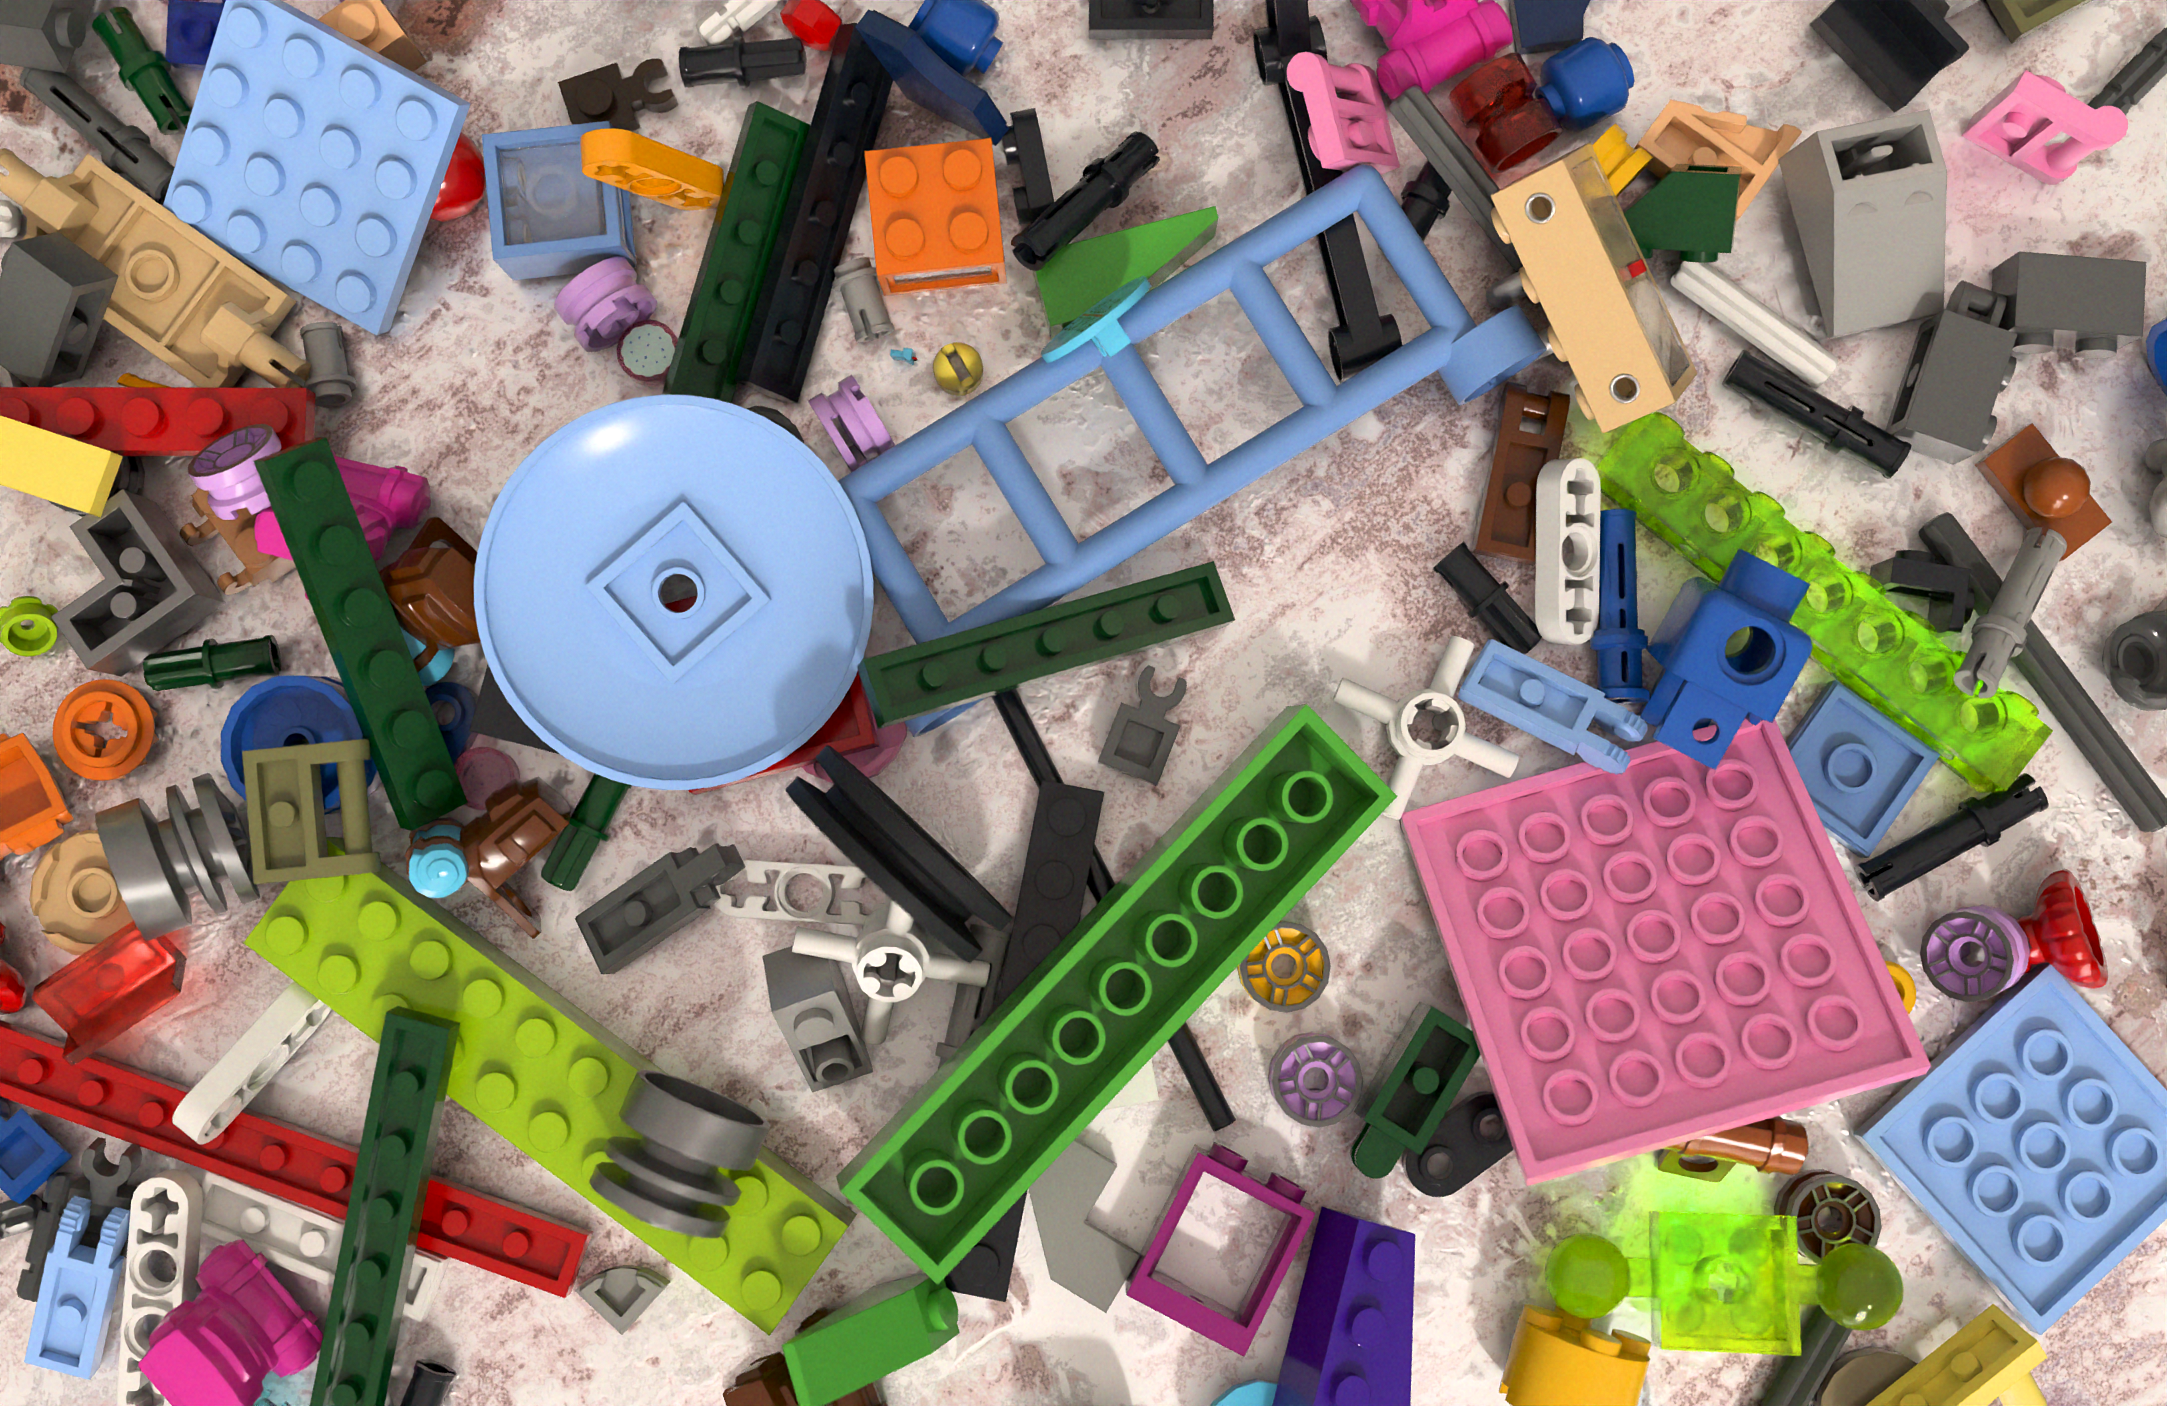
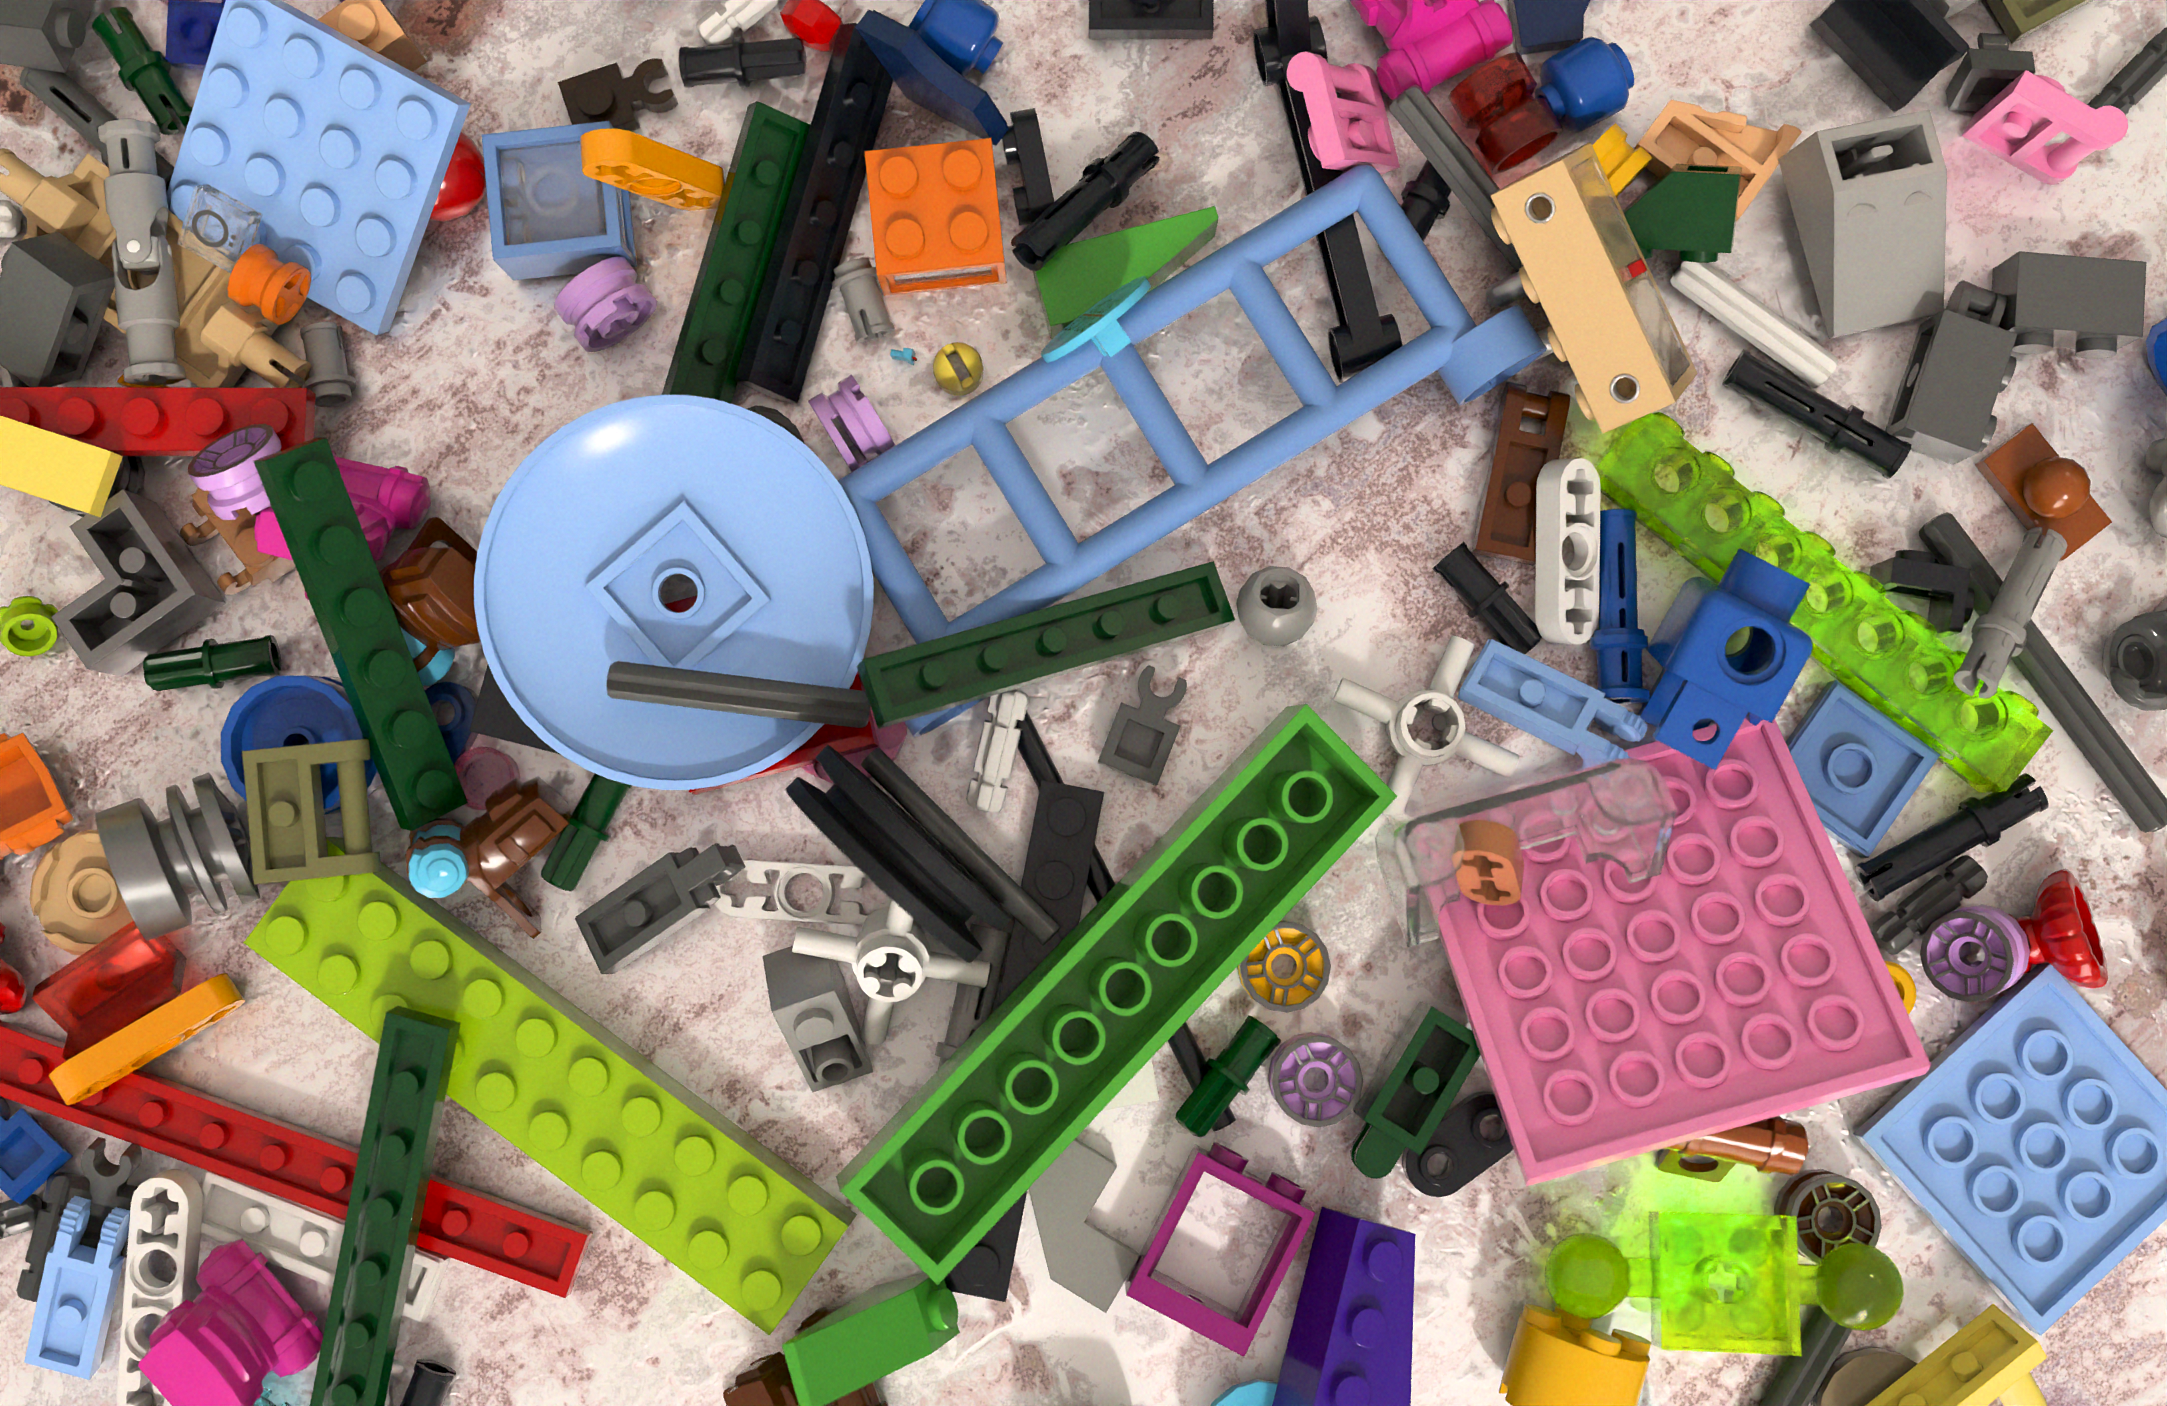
(83, 749): orange gear -> none
(140, 214): none -> light grey piece
(146, 1039): none -> light orange beam
(218, 227): none -> clear tile
(250, 1064): white beam -> none
(269, 284): none -> orange wheel
(622, 1293): light grey tile -> none
(647, 352): light aqua tile -> none
(673, 1170): flat silver wheel -> none
(738, 694): none -> dark grey axle
(960, 846): none -> dark grey bar
(997, 751): none -> white axle
(1227, 1076): none -> dark green axle
(1276, 606): none -> light grey piece
(1491, 863): none -> nougat beam
(1609, 804): none -> clear windscreen
(1928, 904): none -> dark grey axle
(1986, 72): none -> dark grey tile

